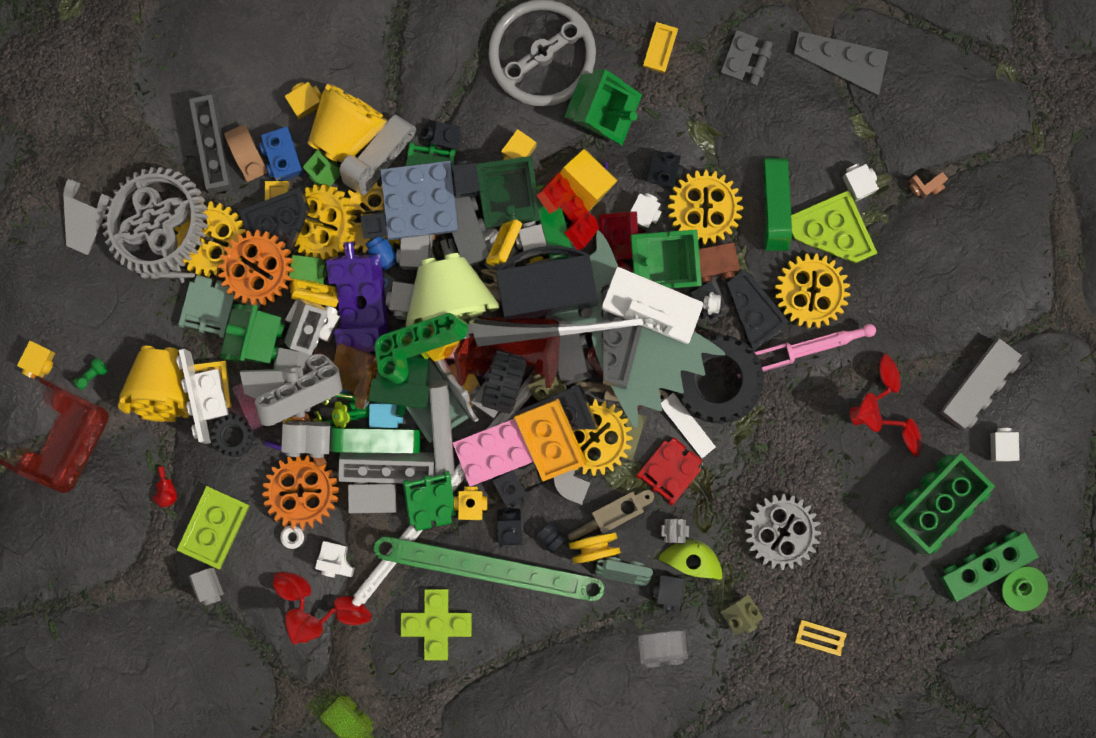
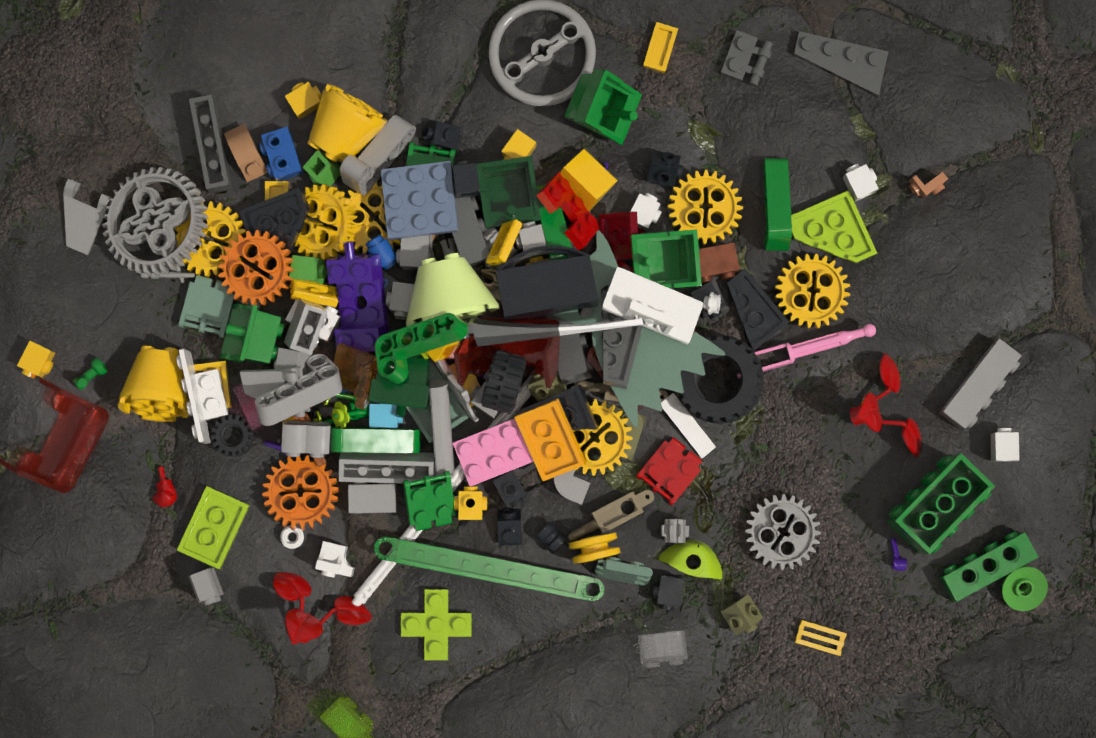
(374, 224): black brick -> none
(898, 564): none -> dark purple hand

